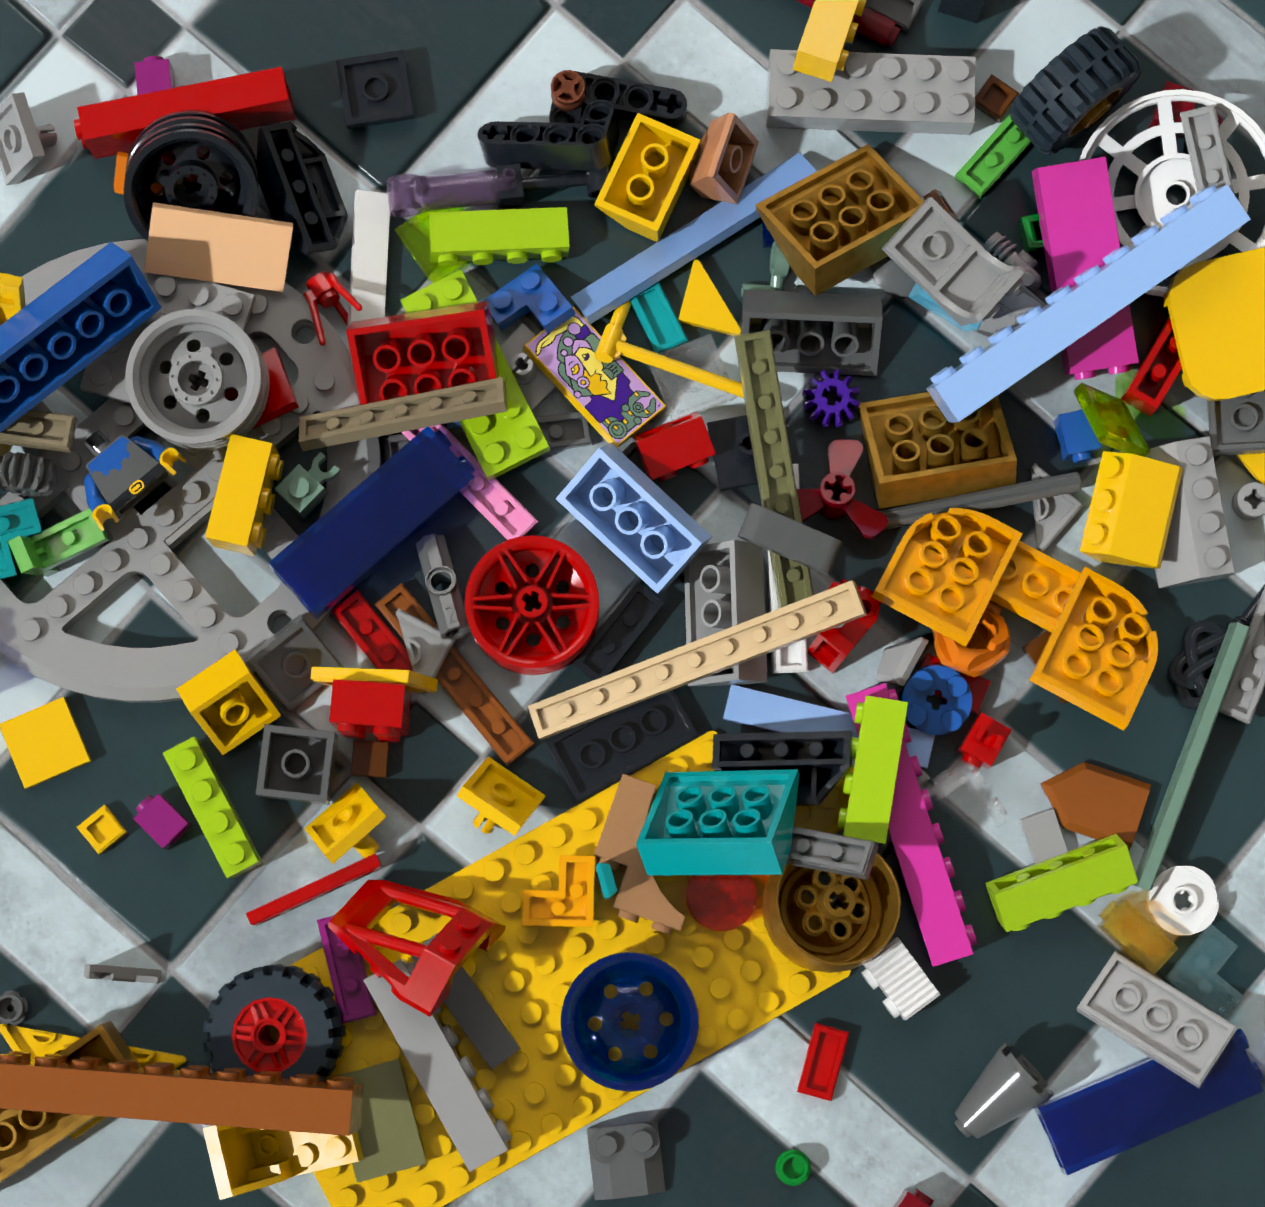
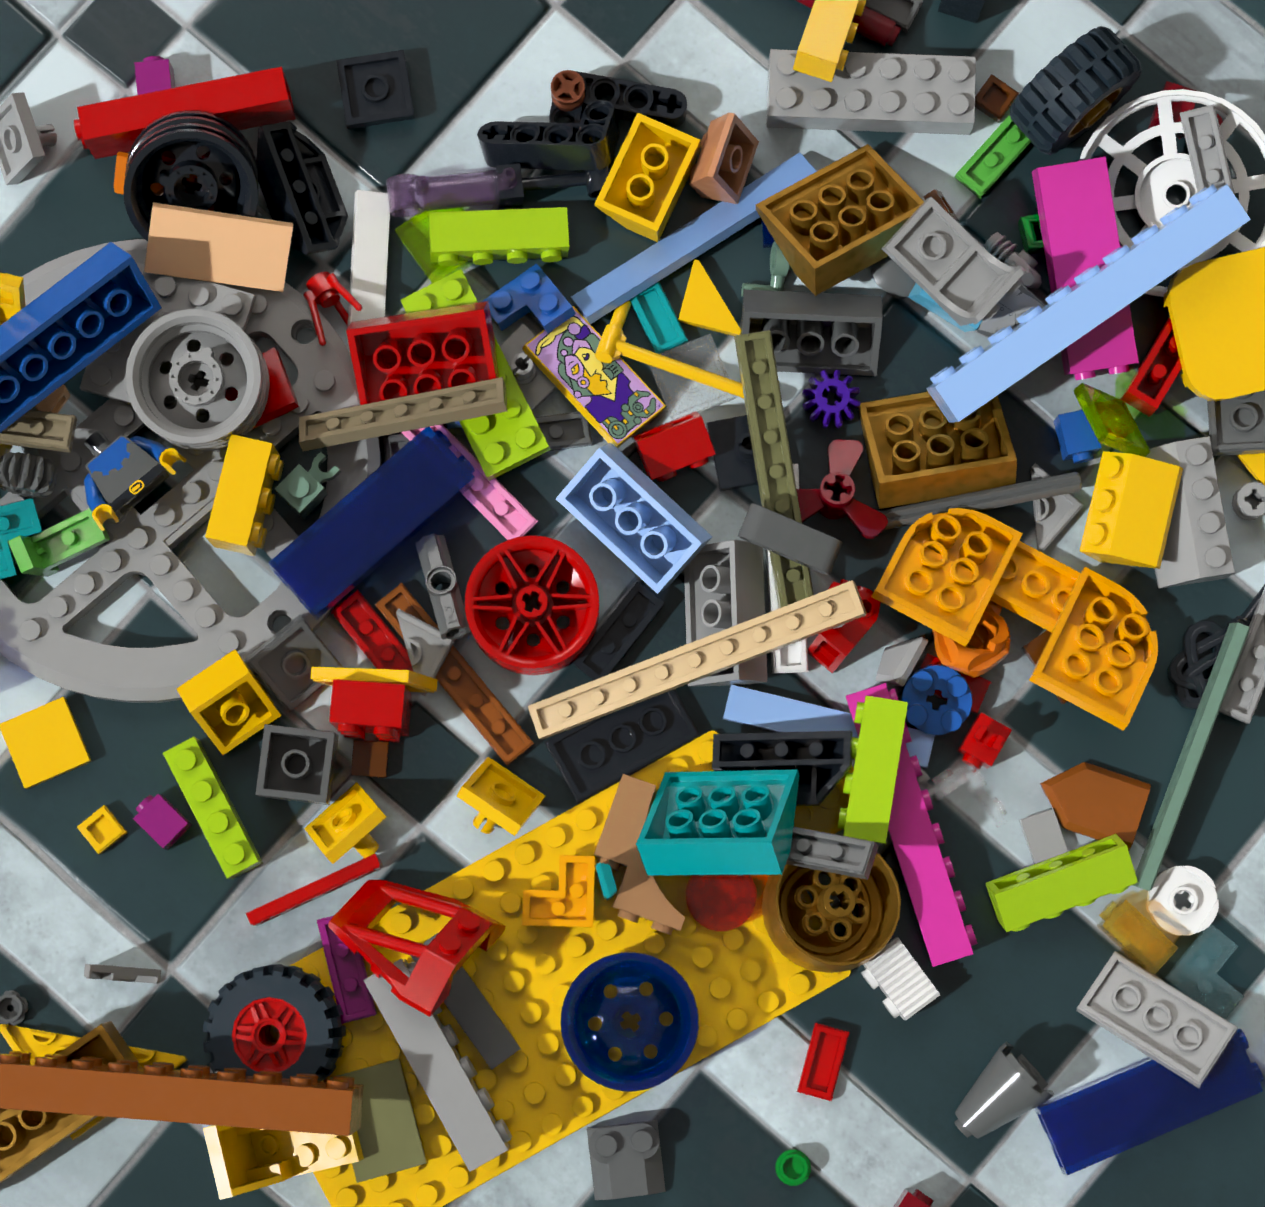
(55, 401): none -> light nougat tile

